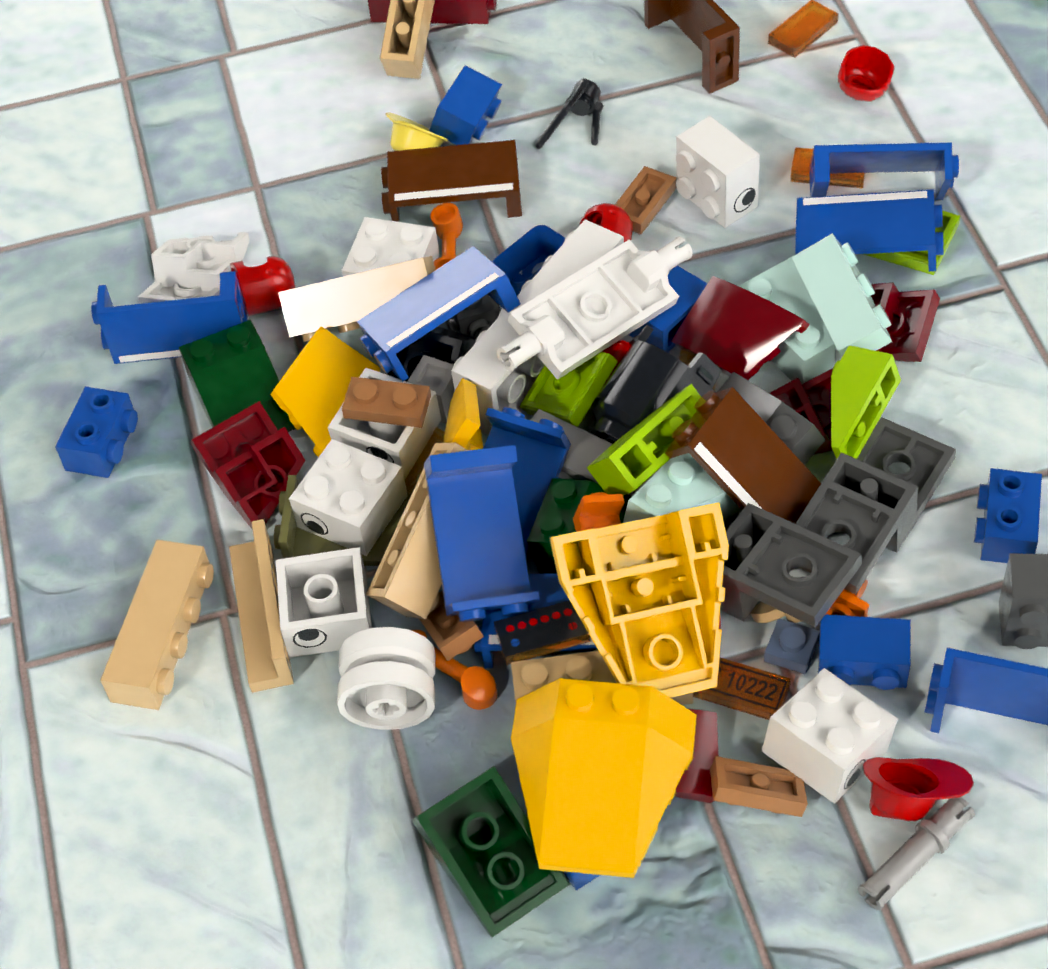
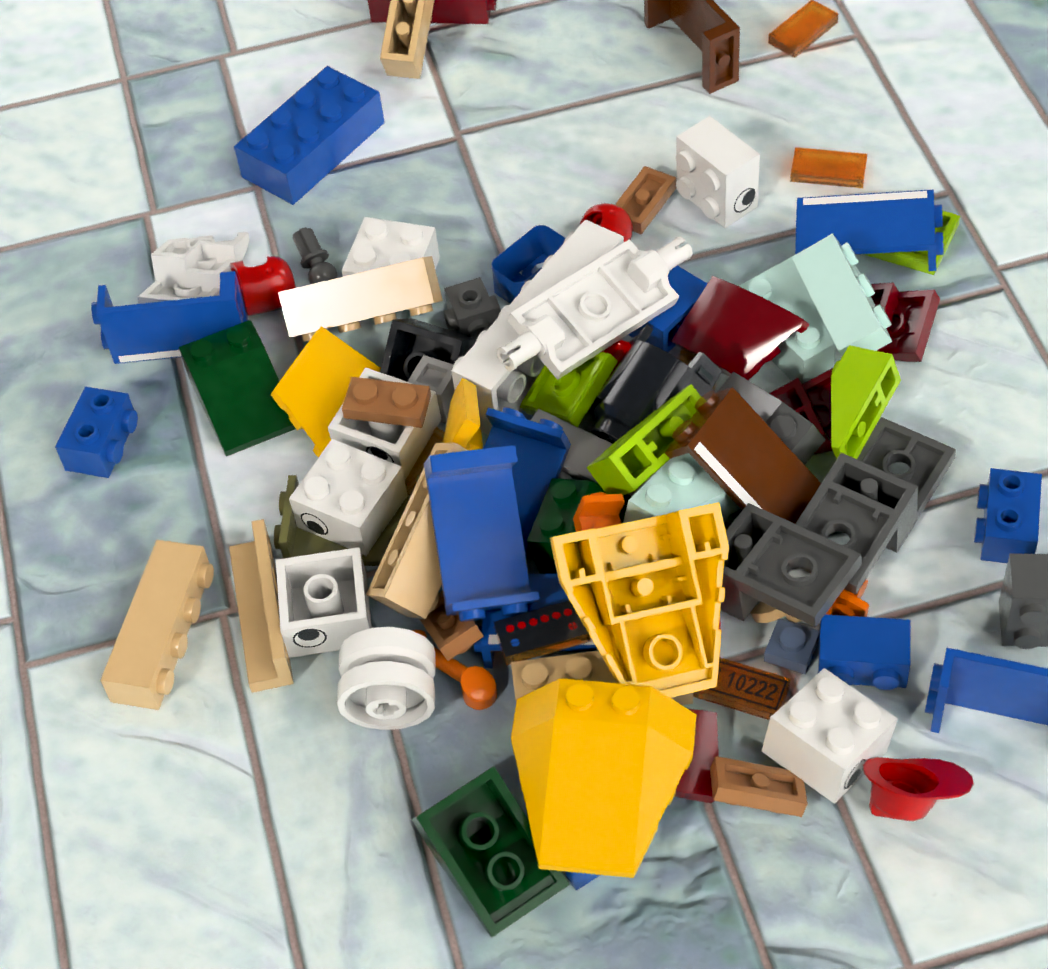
(250, 461): dark red slope -> none
(309, 134): none -> blue brick
(313, 256): none -> dark grey axle
(411, 135): light yellow piece -> none
(431, 304): panel -> none
(448, 227): orange bar -> none
(452, 176): reddish brown panel -> none
(466, 106): blue brick -> none
(581, 102): black plant -> none
(865, 73): red hair -> none
(883, 159): blue panel -> none
(930, 838): light grey pin -> none

